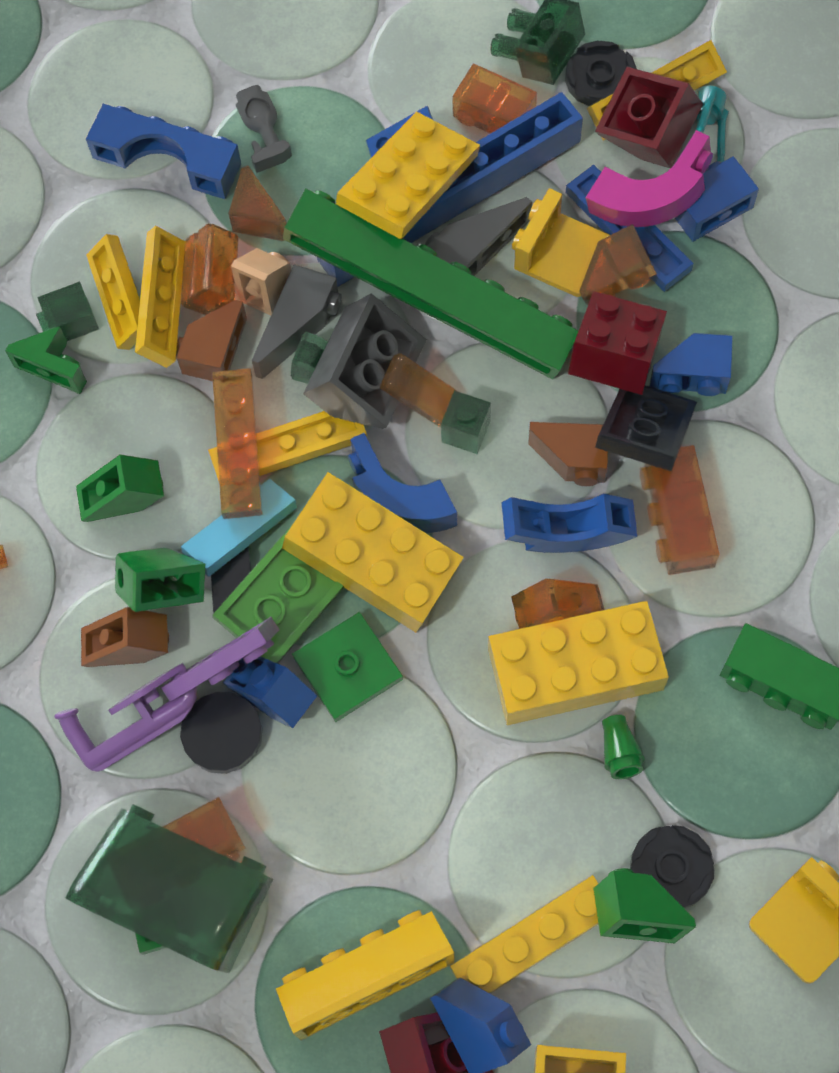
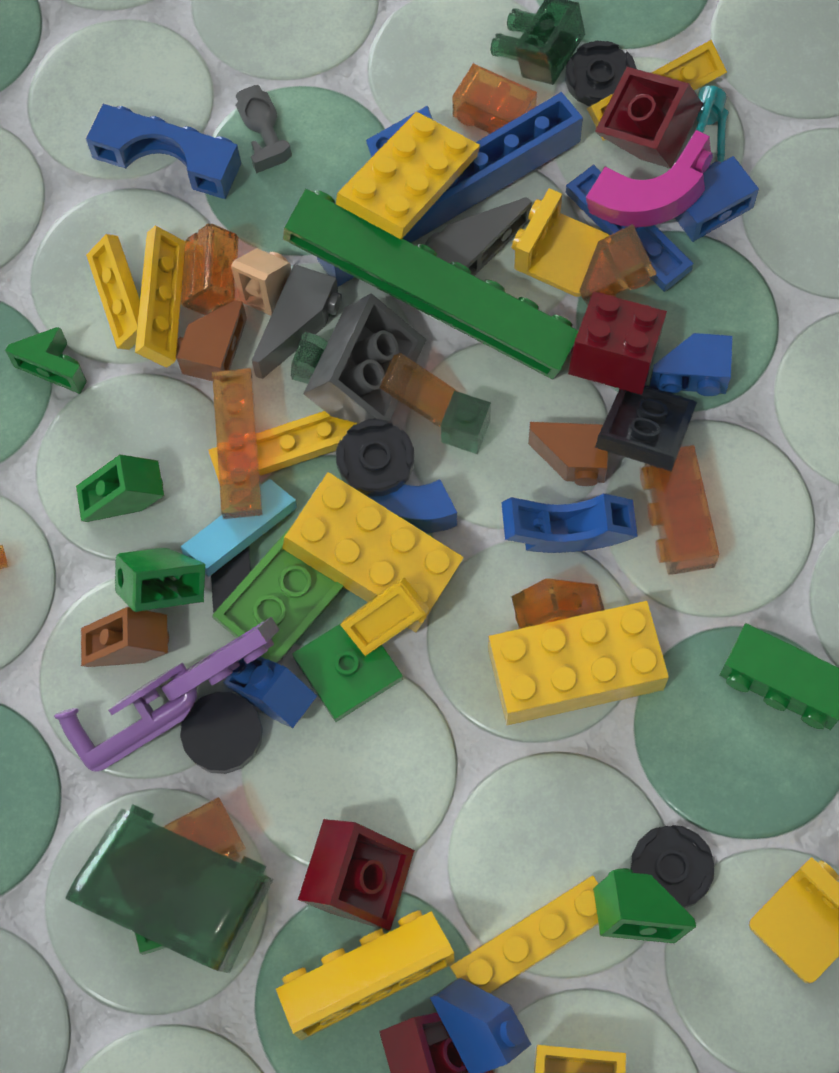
(68, 310): clear green brick -> none
(254, 210): clear orange slope -> none
(356, 873): none -> dark red slope
(375, 457): none -> black tile
(384, 616): none -> yellow tile
(621, 750): green cone -> none

